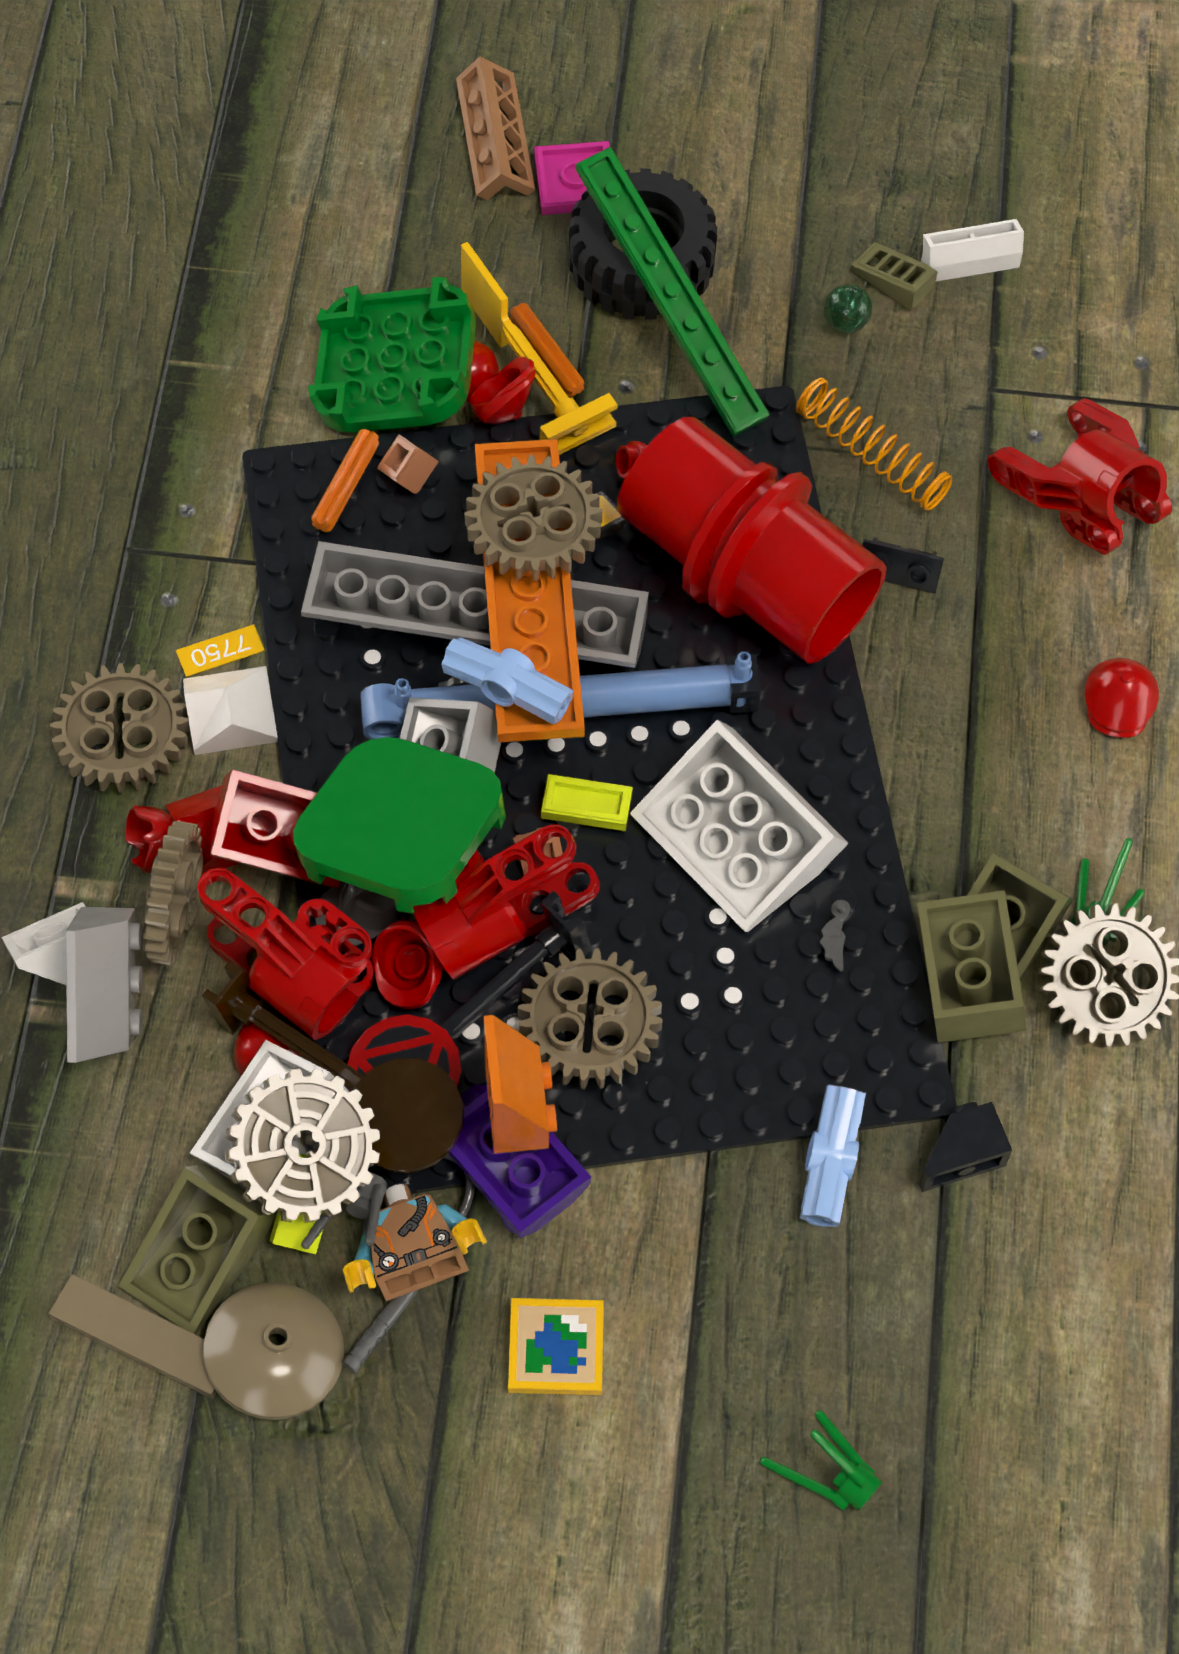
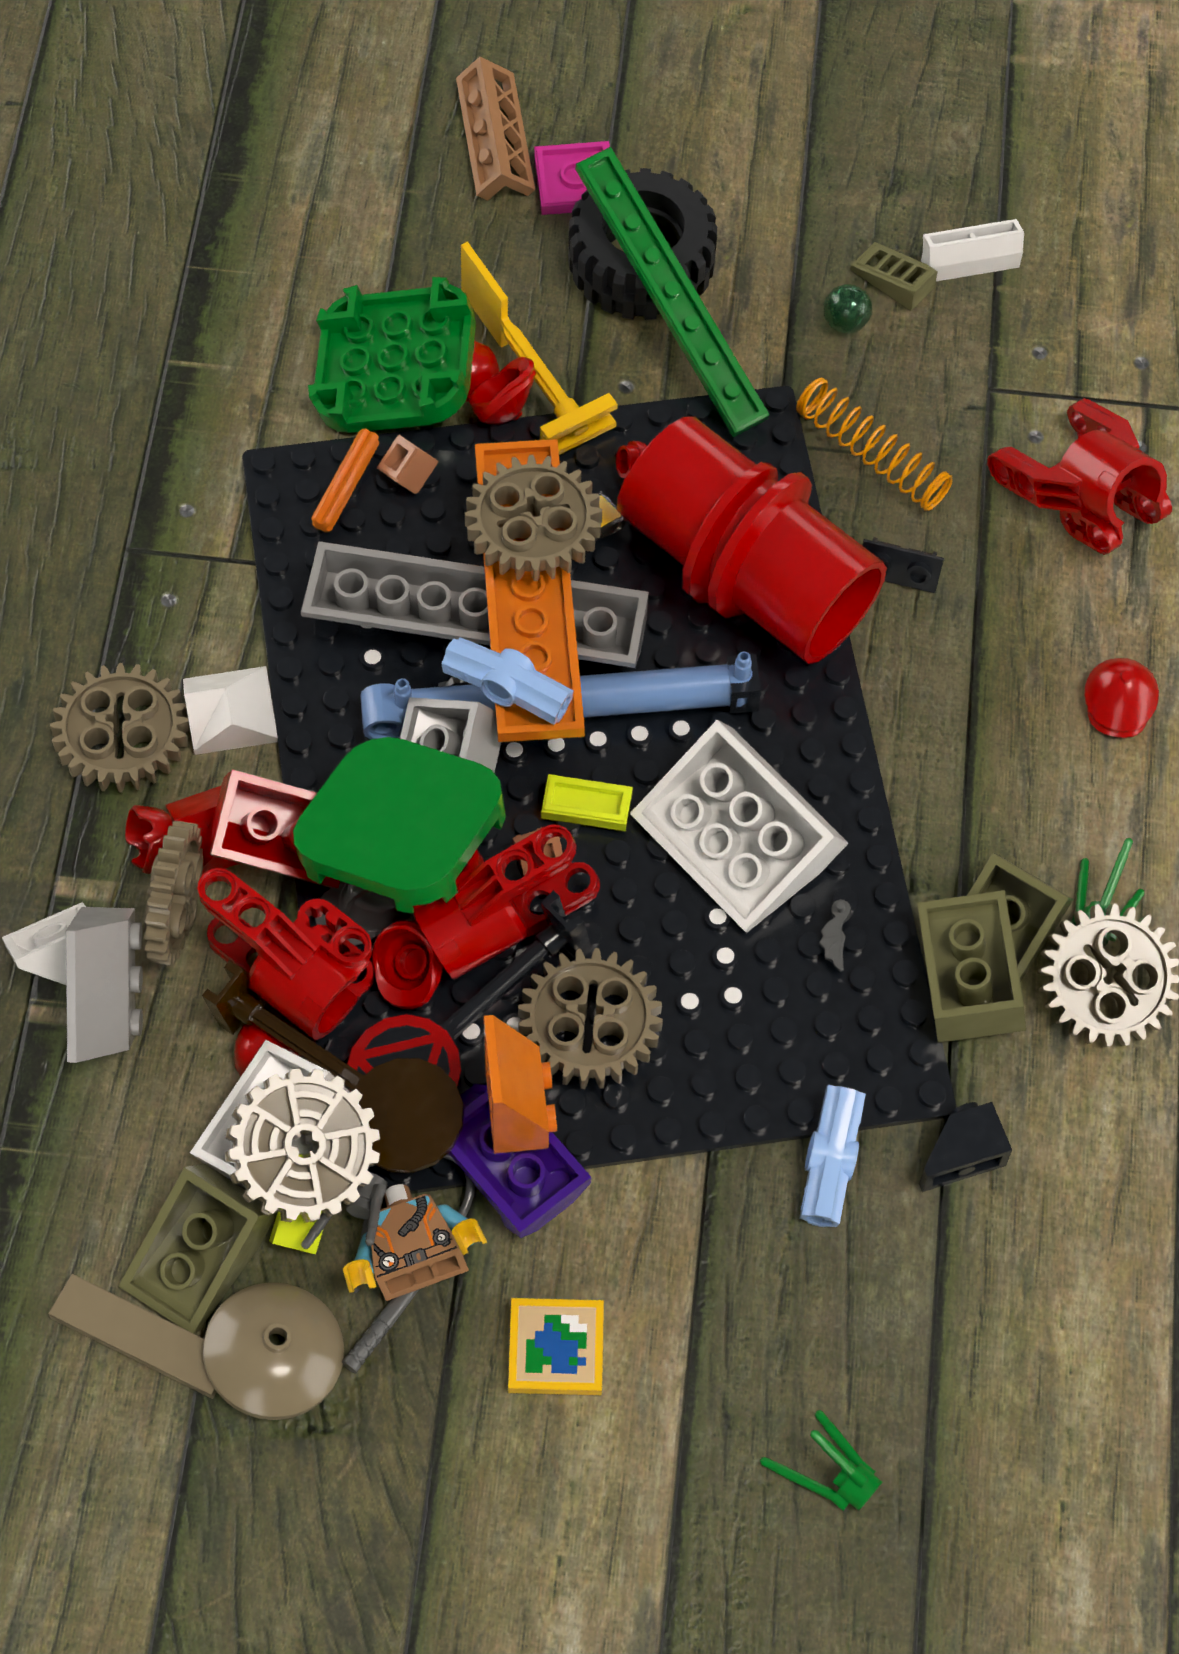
(220, 650): yellow sticker -> none
(547, 349): orange axle -> none

